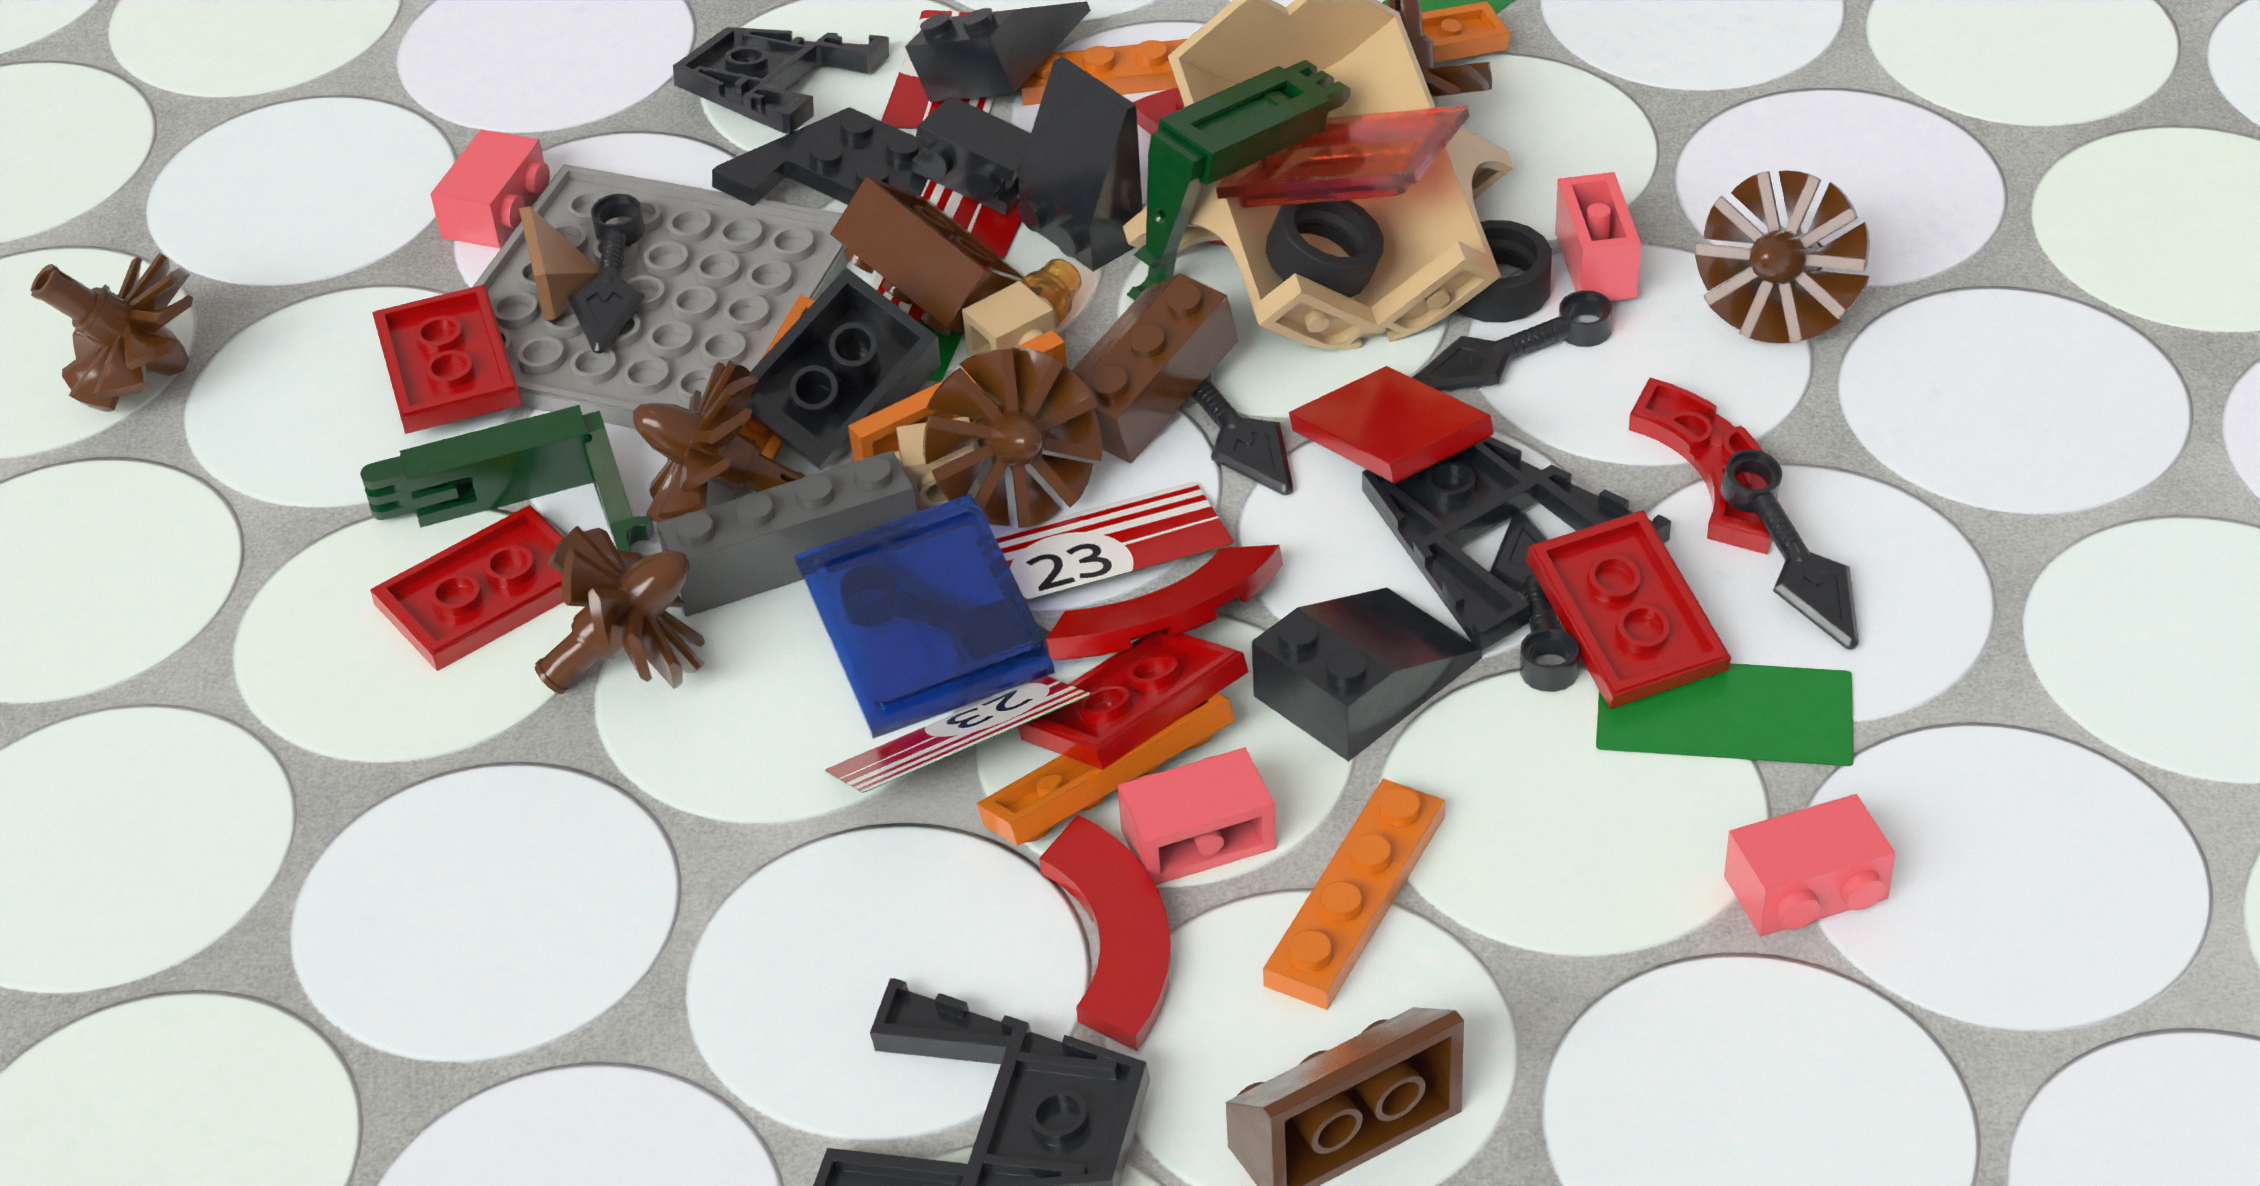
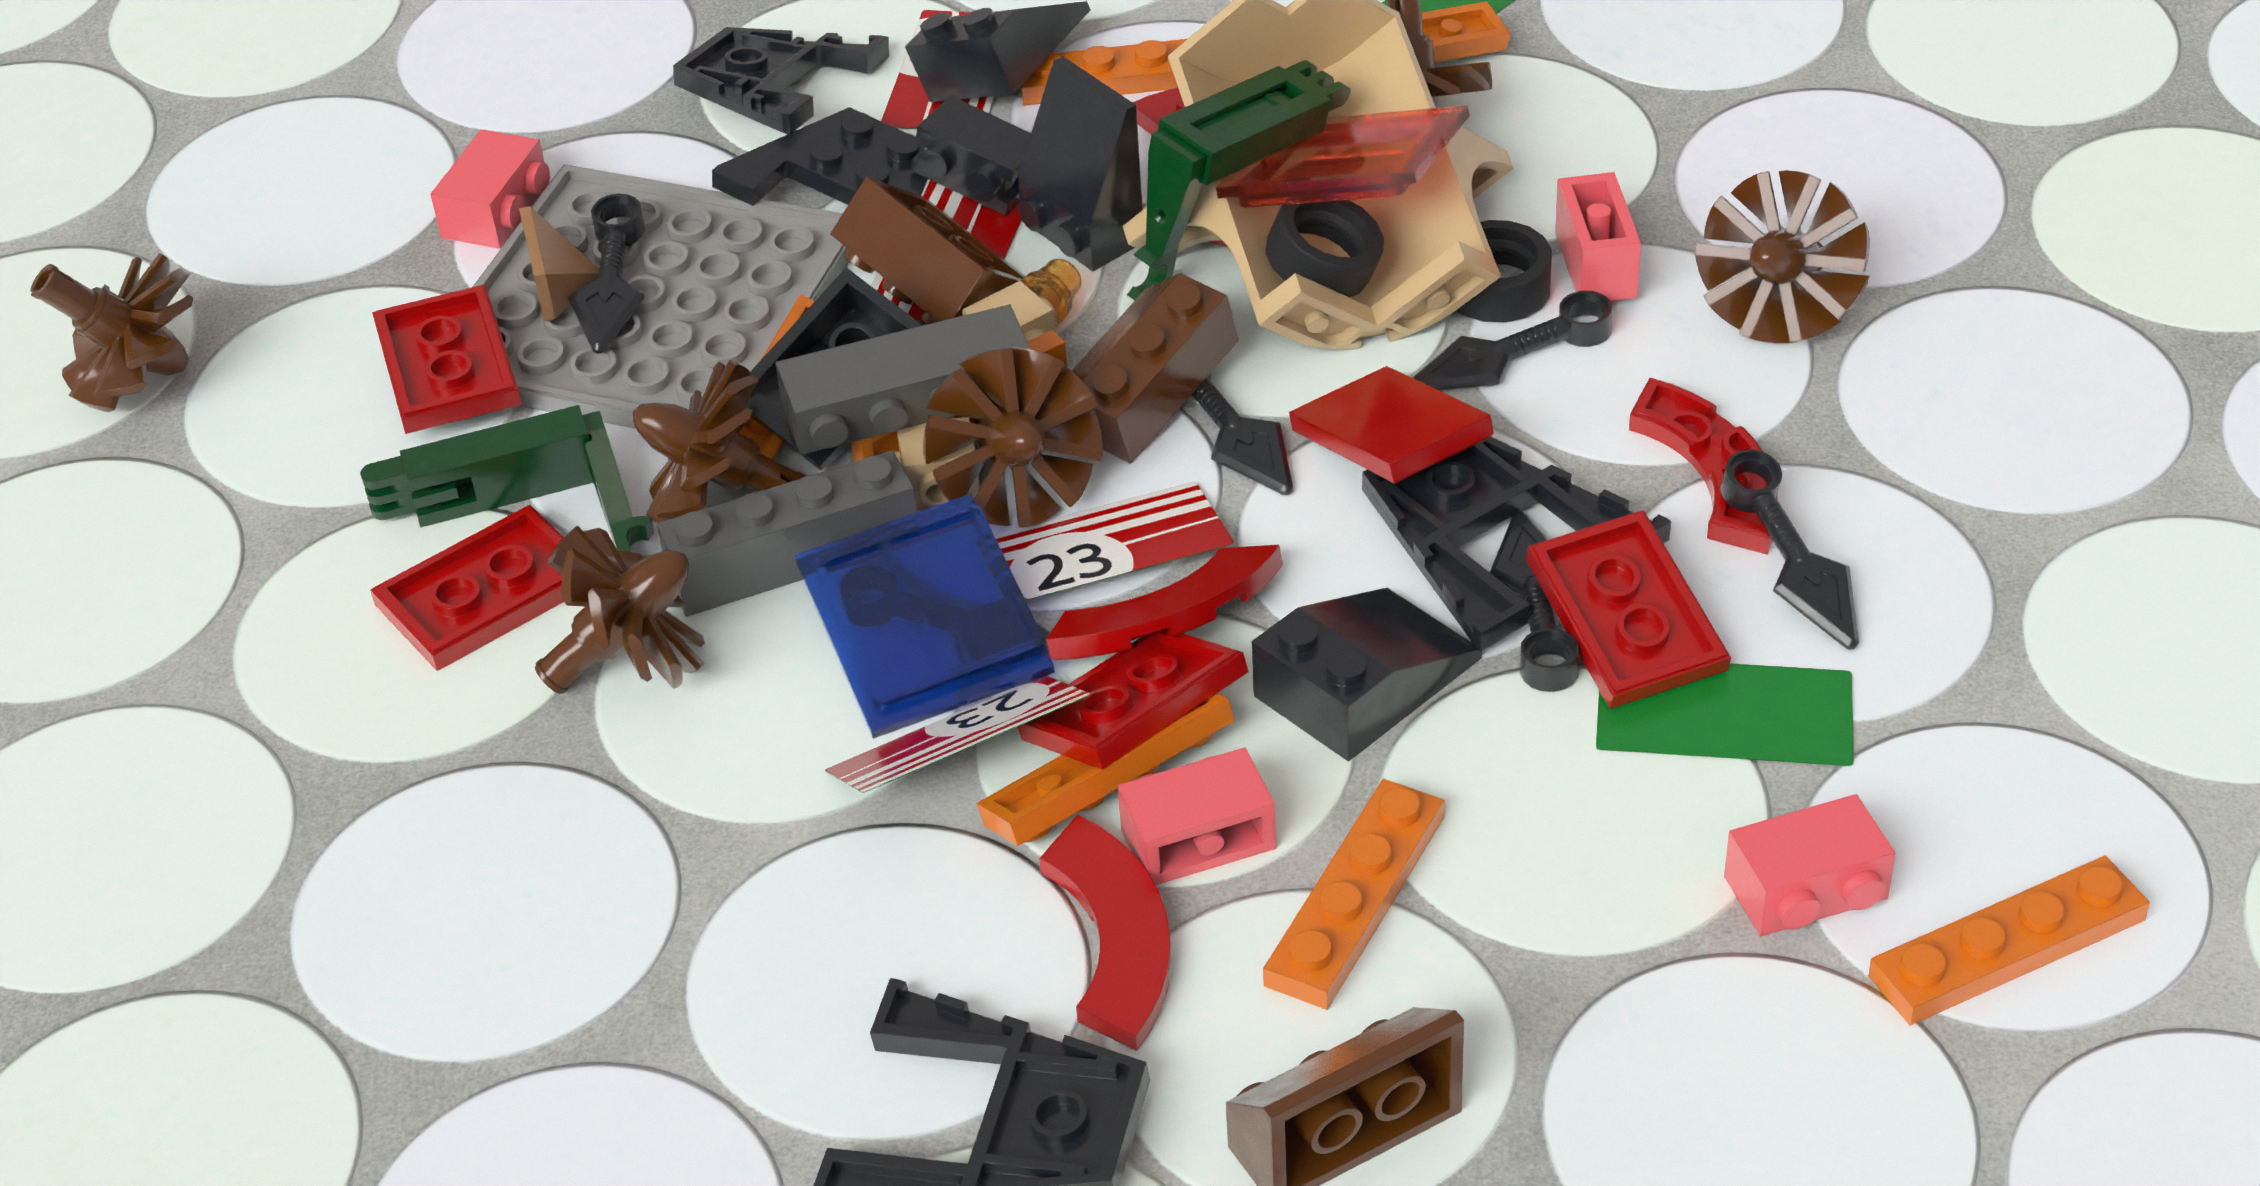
(886, 379): none -> dark grey brick
(2008, 939): none -> orange plate

